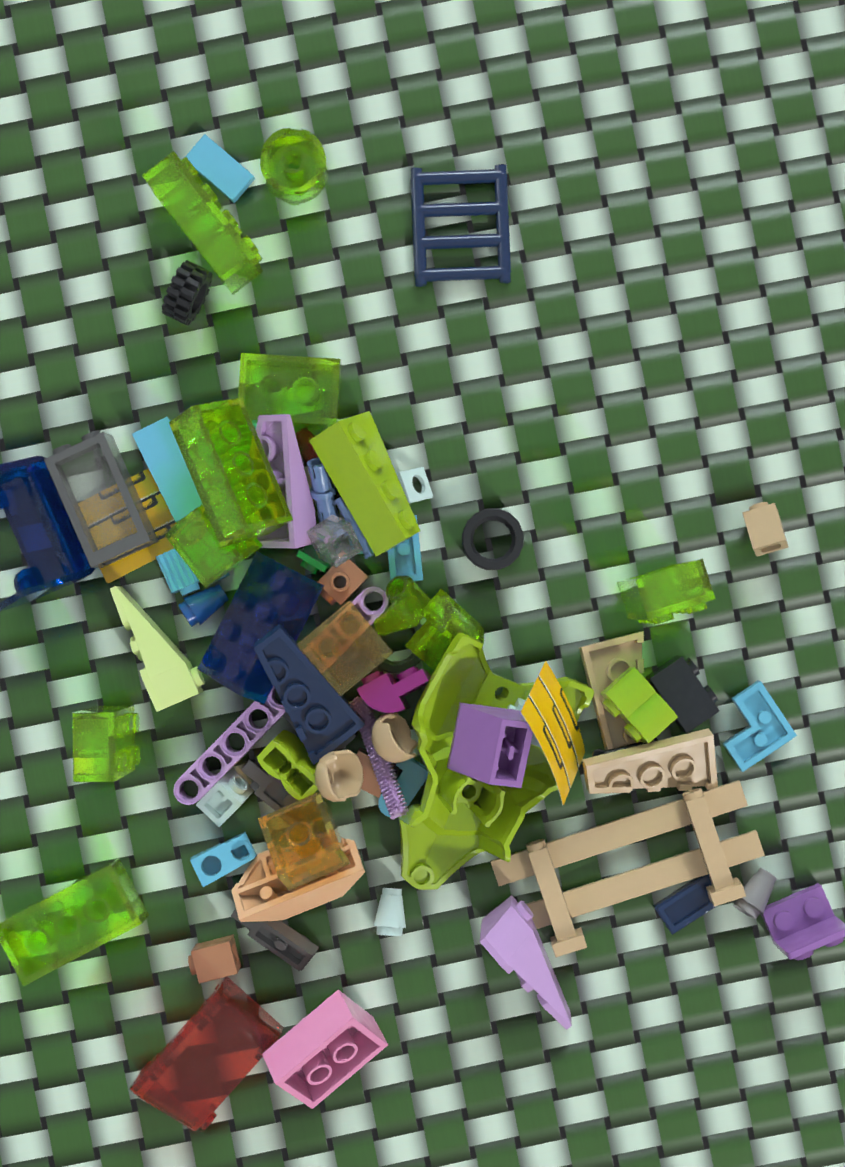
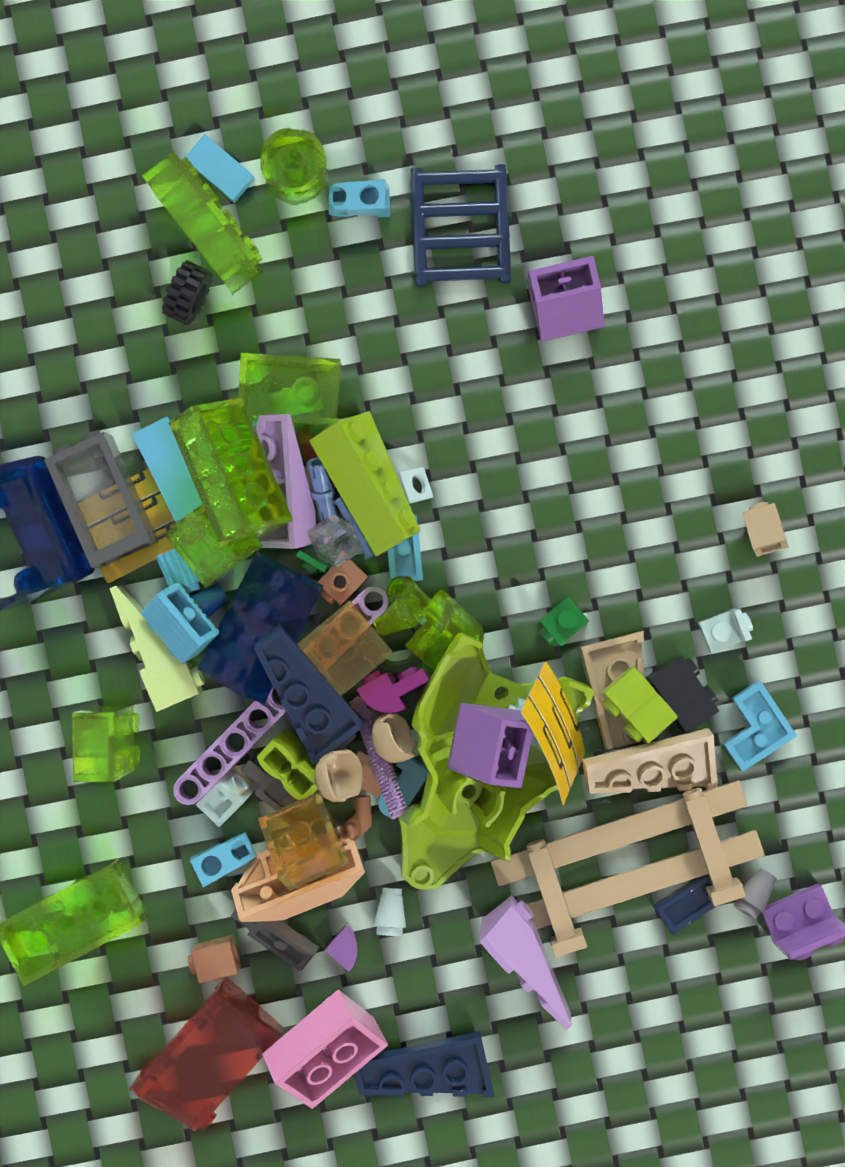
(179, 623): none -> medium azure brick
(344, 947): none -> medium lavender tile
(360, 198): none -> medium azure leg
(360, 821): none -> nougat arm
(438, 1066): none -> dark blue wing
(510, 522): black tyre -> none
(562, 622): none -> green bracket
(566, 298): none -> medium lavender slope
(667, 591): clear neon green brick -> none
(725, 629): none -> light aqua bracket

